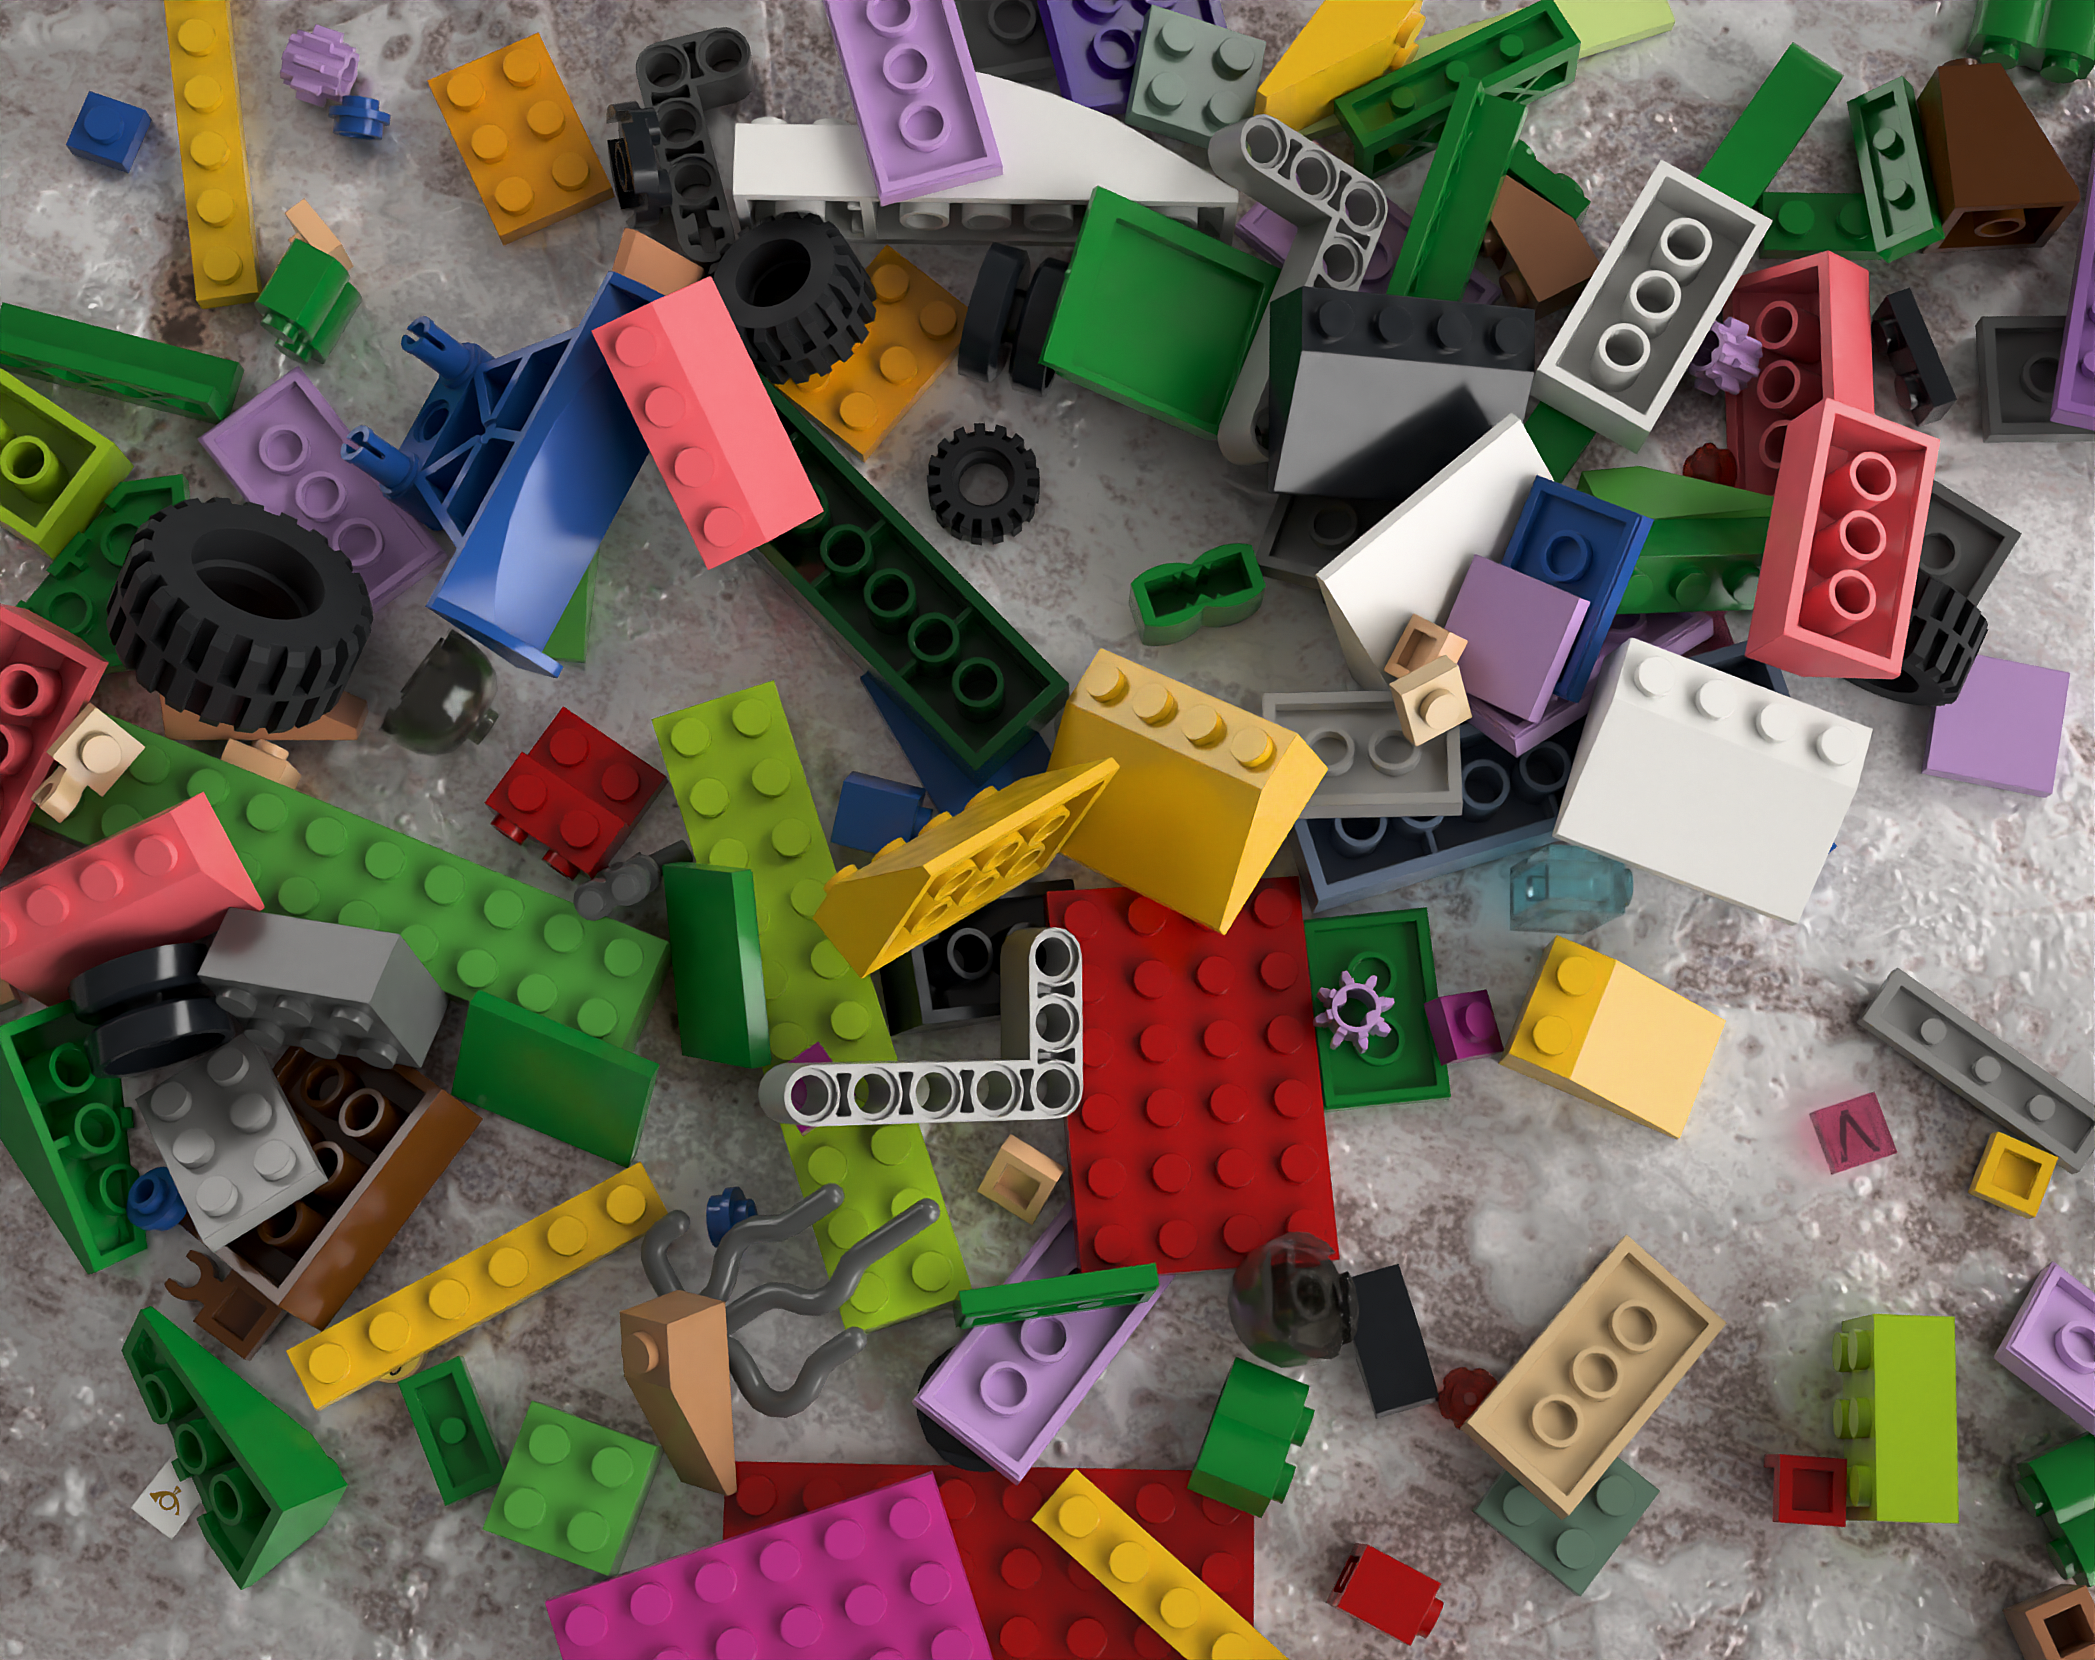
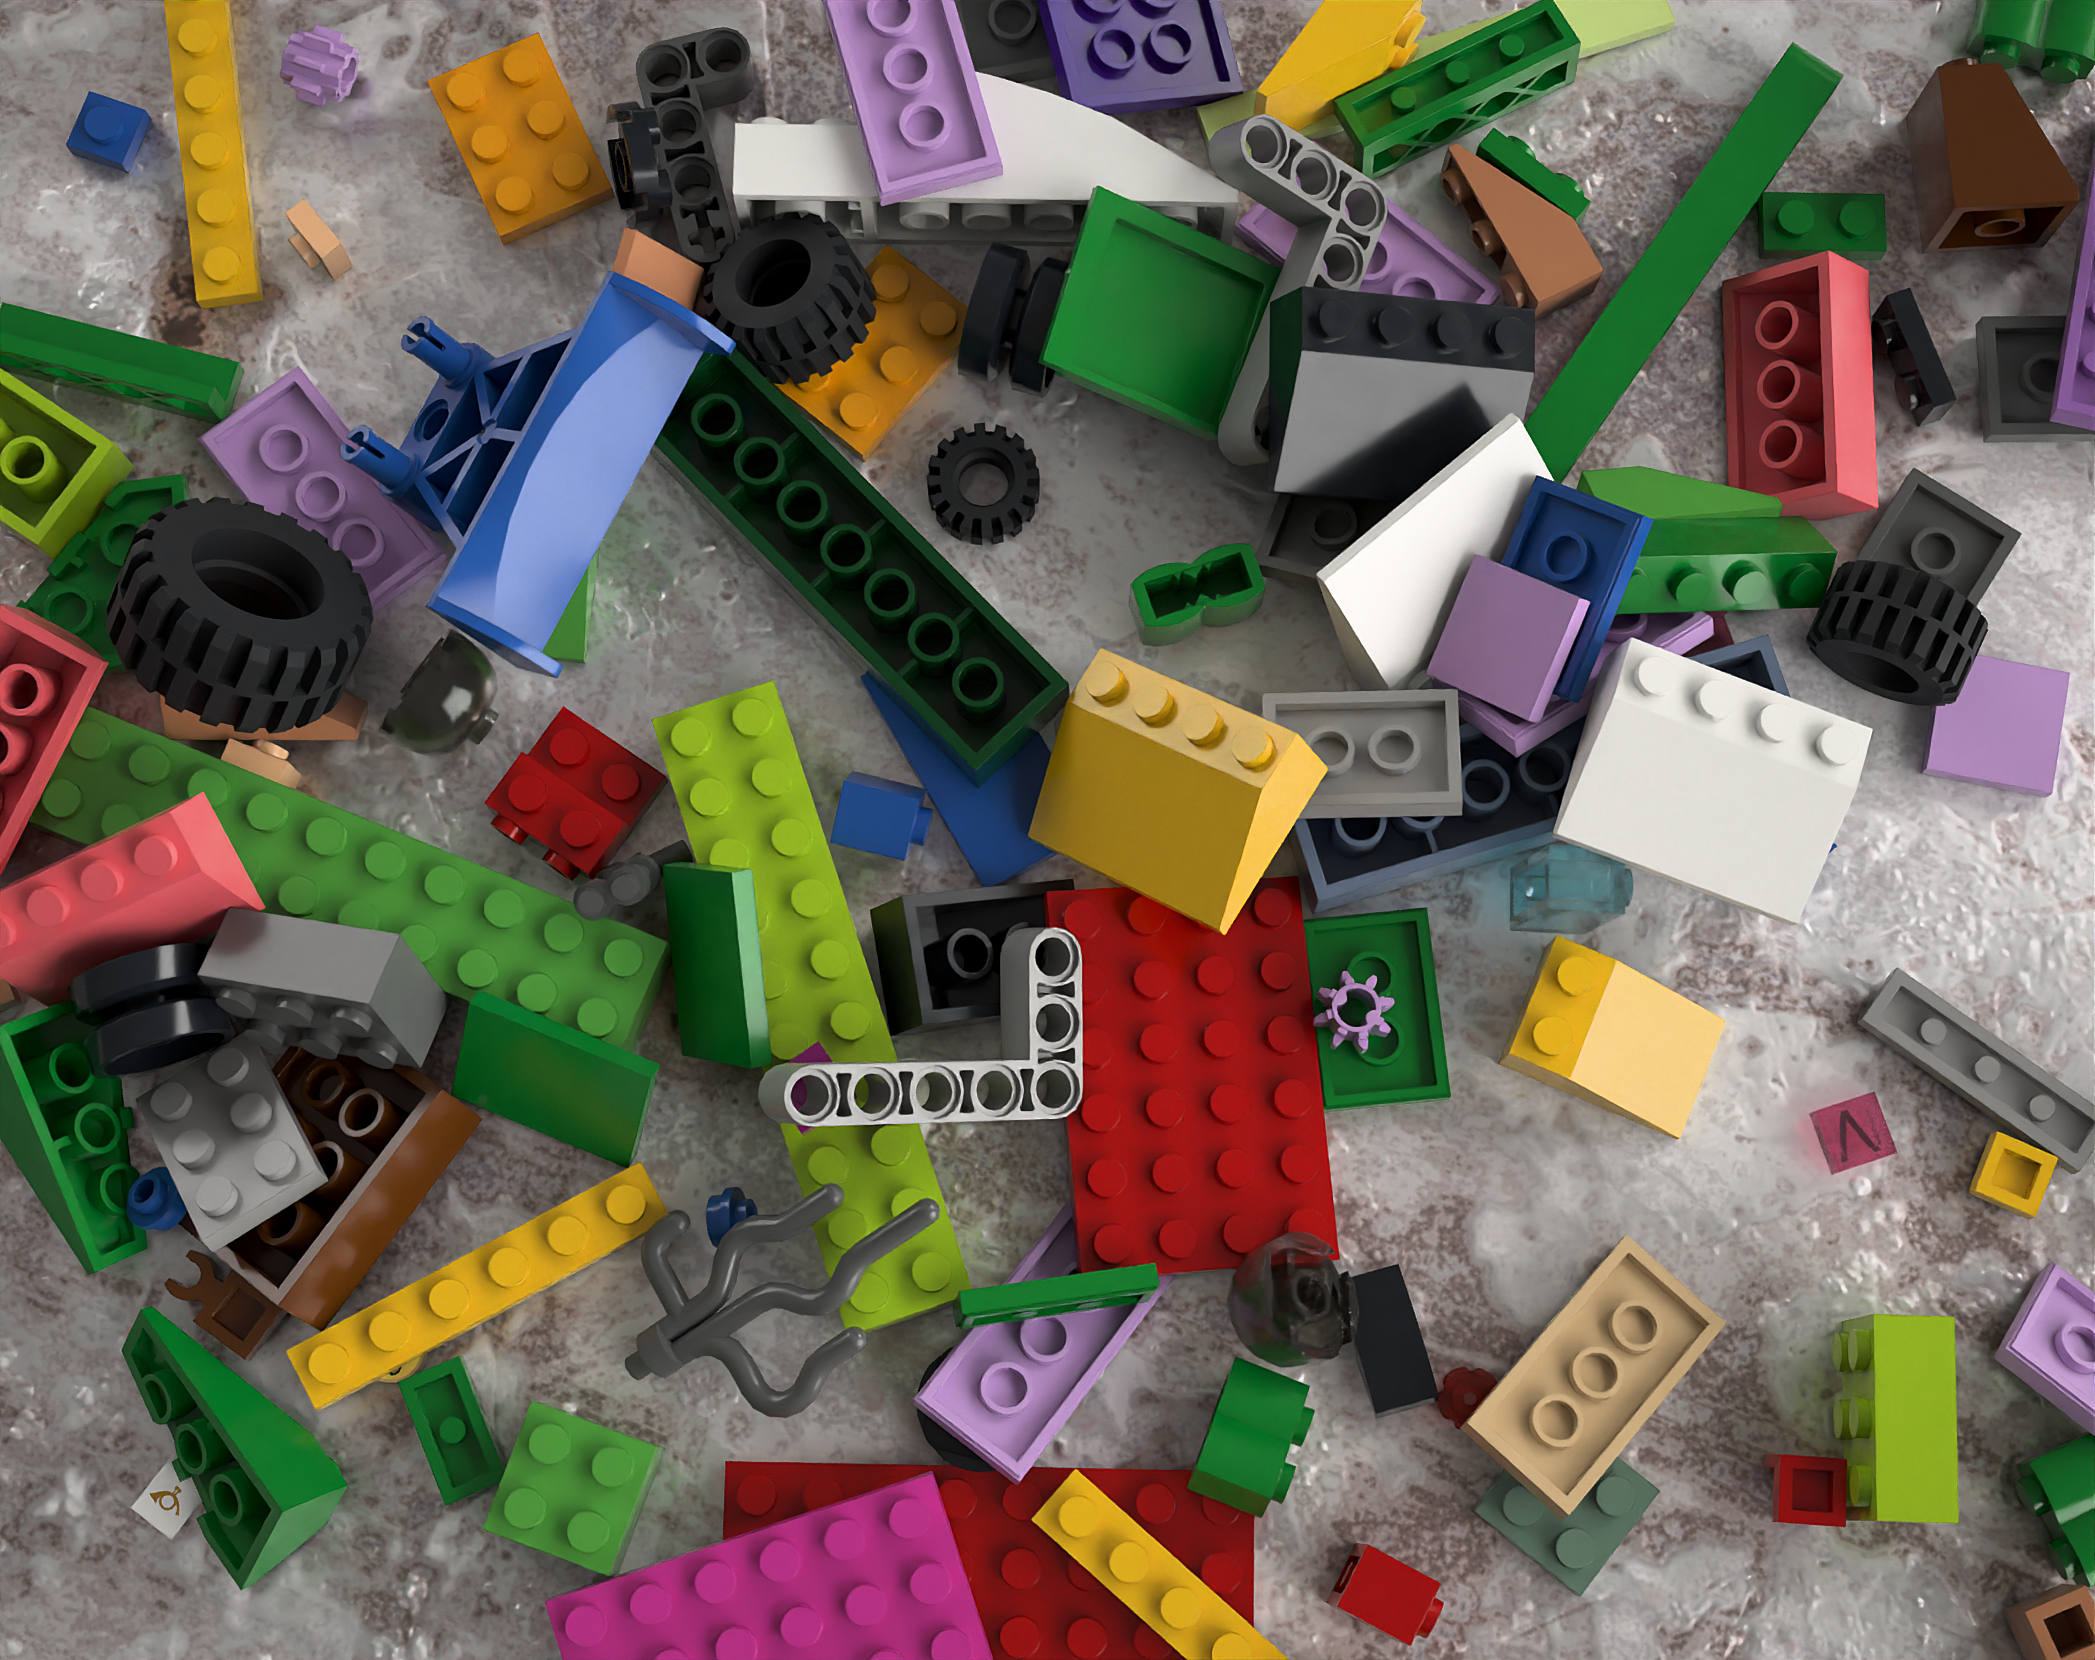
(90, 753): tan plate -> none
(307, 303): green brick -> none
(359, 118): blue plate -> none
(681, 1378): medium nougat slope -> none
(708, 422): coral slope -> none
(956, 864): yellow slope -> none
(1021, 1179): light nougat plate -> none
(1192, 77): sand green plate -> none
(1422, 644): light nougat plate -> none
(1430, 700): tan plate -> none
(1458, 195): green fence -> none
(1463, 1027): magenta plate -> none
(1648, 306): white brick -> none
(1712, 465): clear red plate -> none
(1726, 358): lavender gear -> none
(1843, 545): coral slope -> none
(1895, 170): green plate -> none

